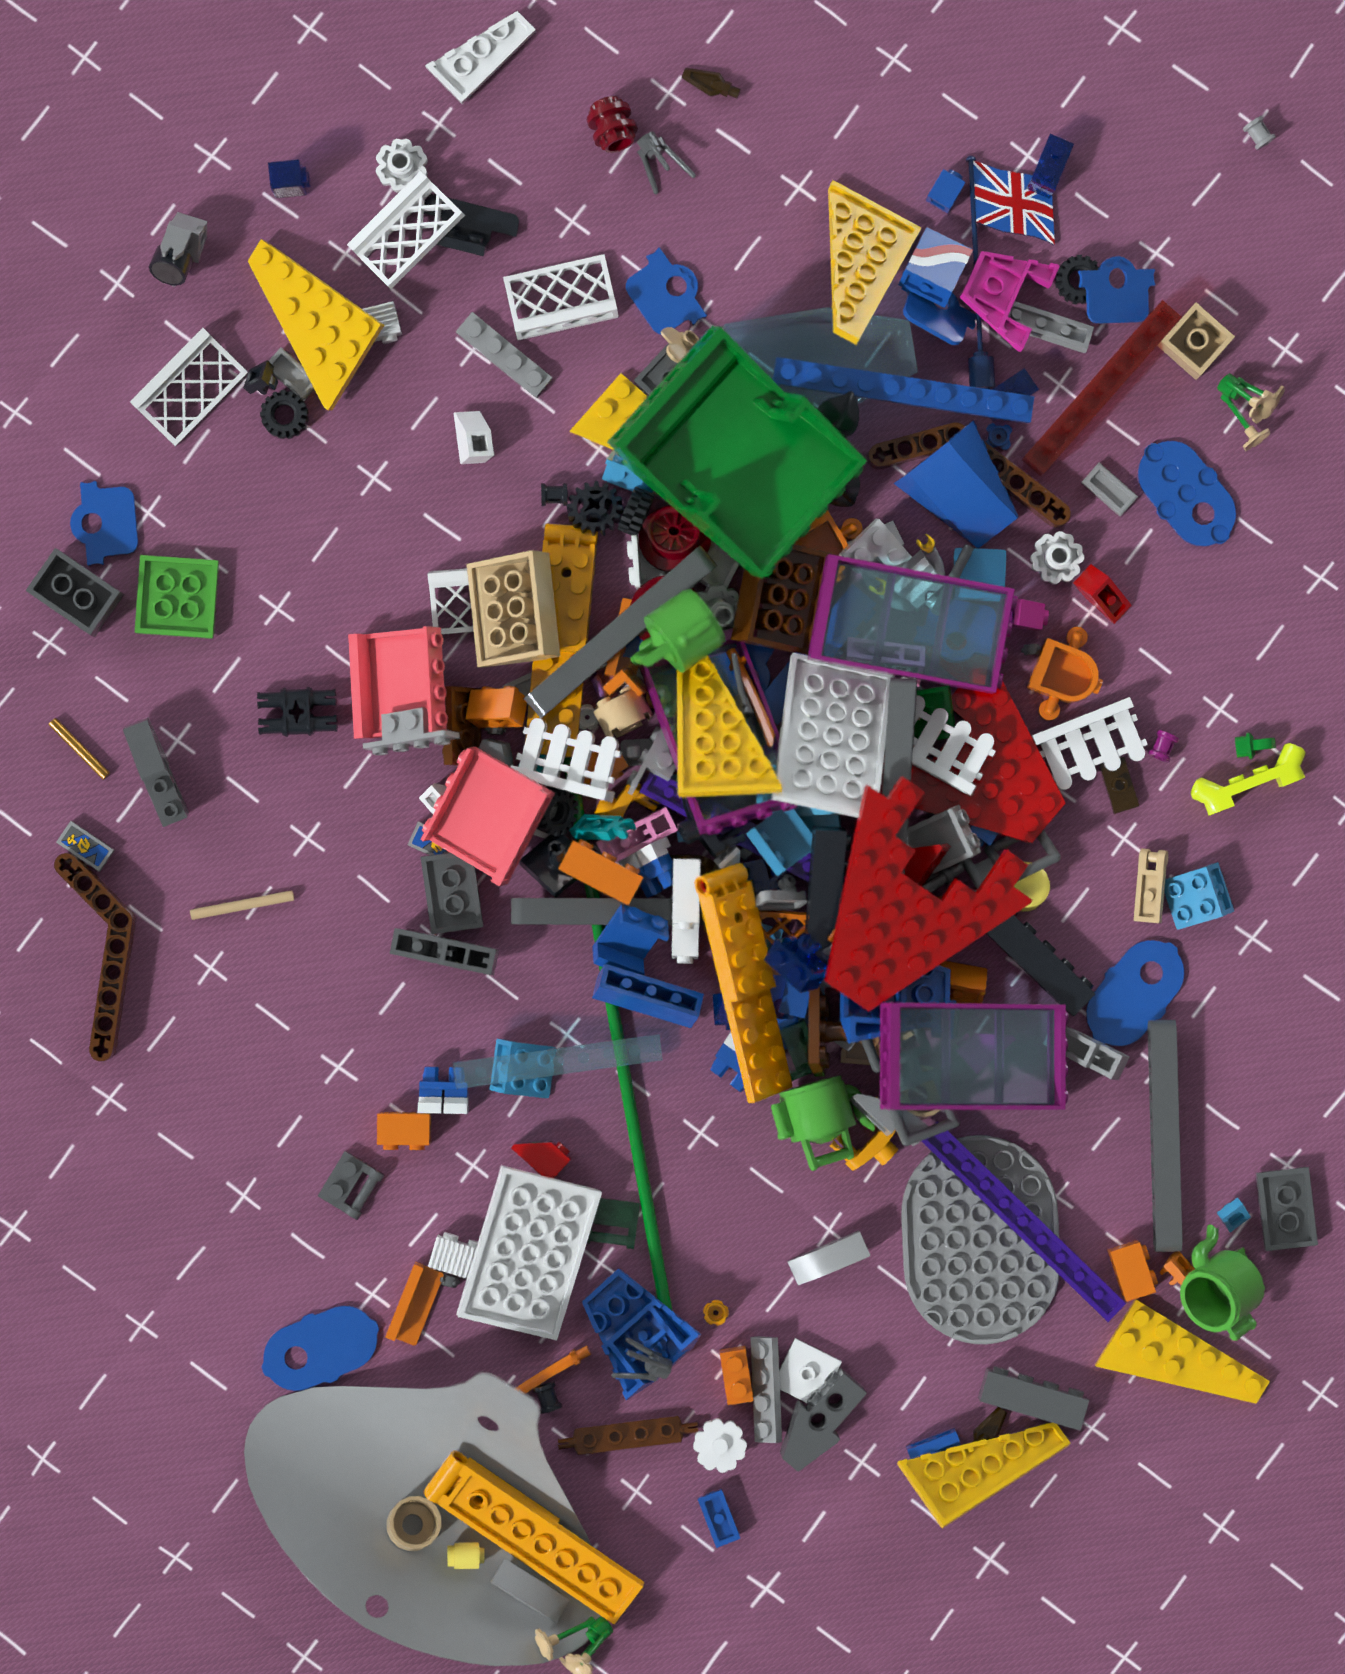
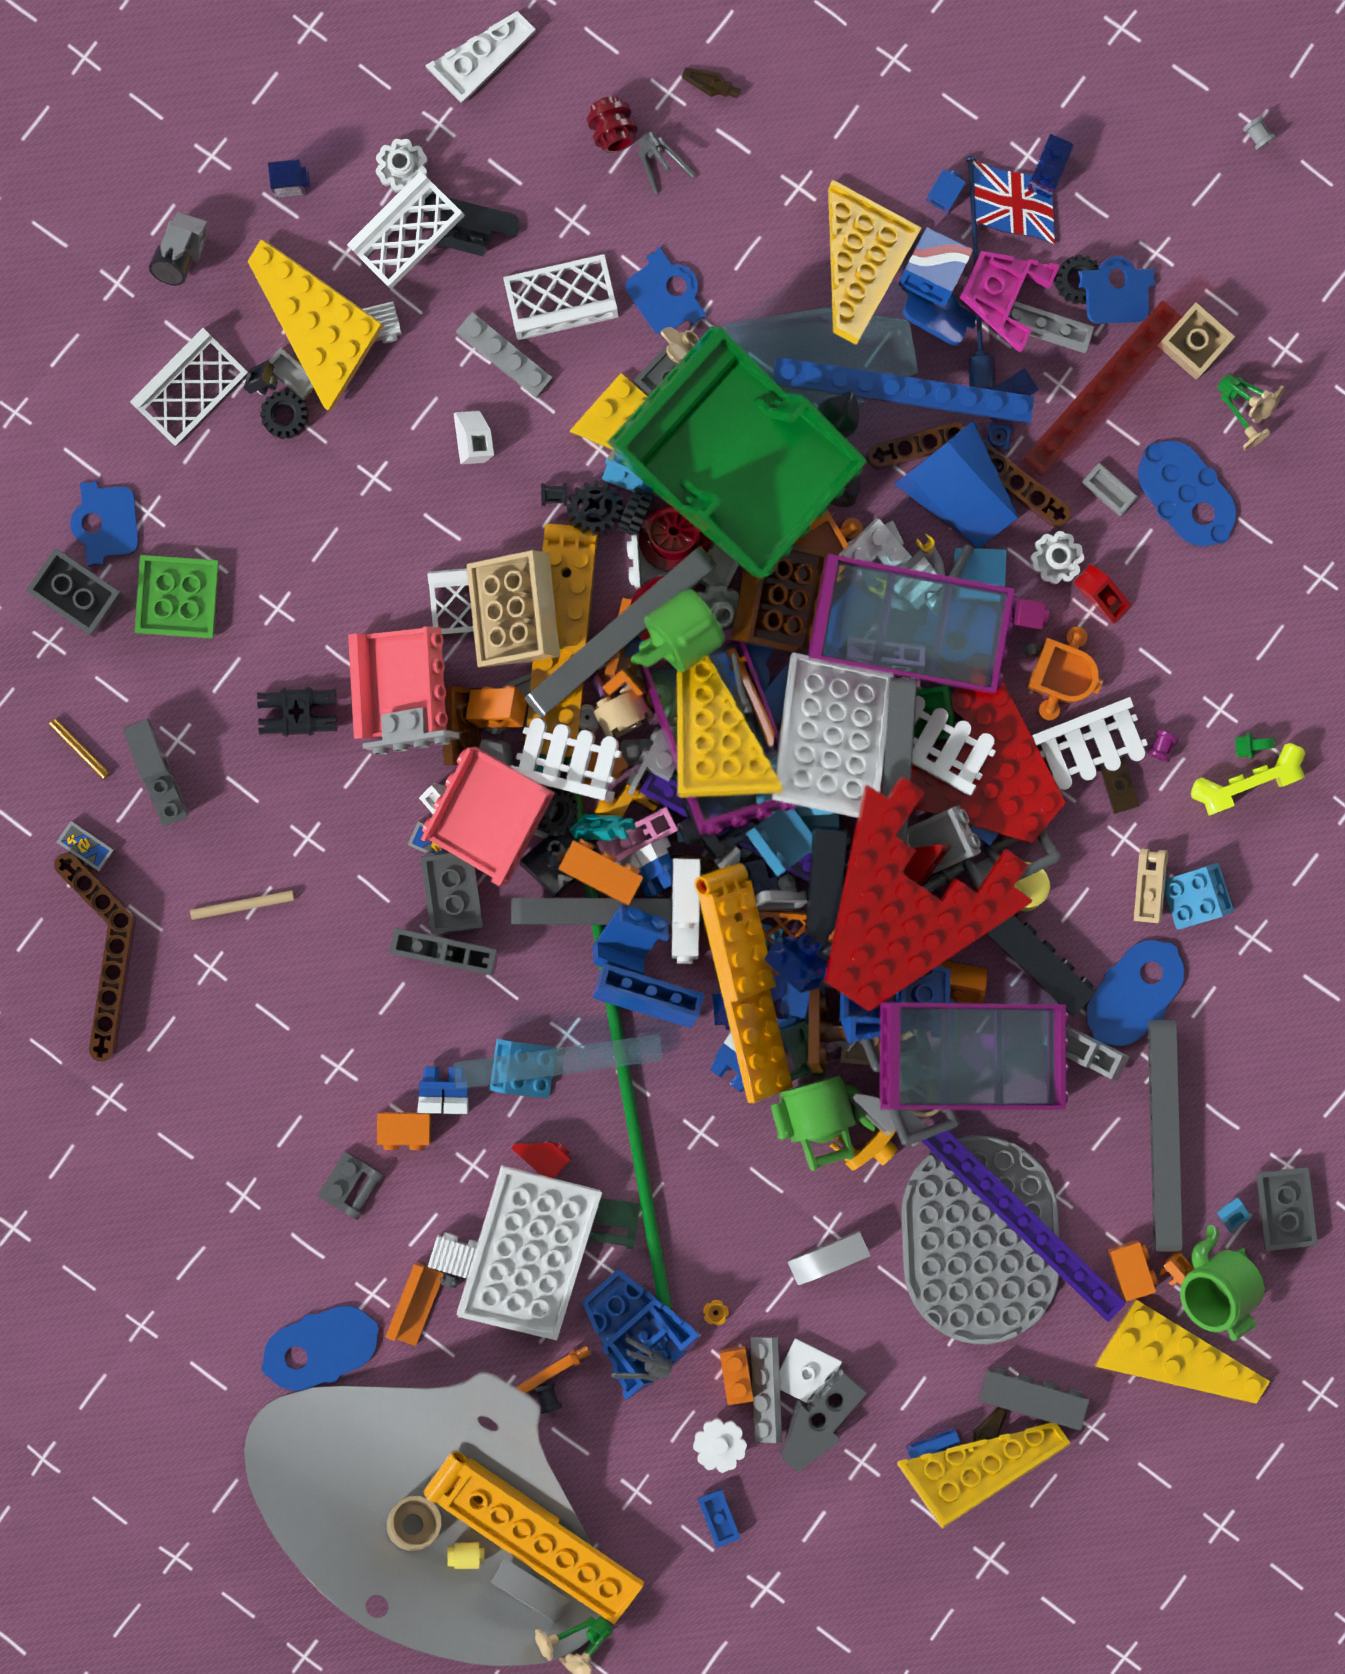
(628, 1435): reddish brown plate -> none

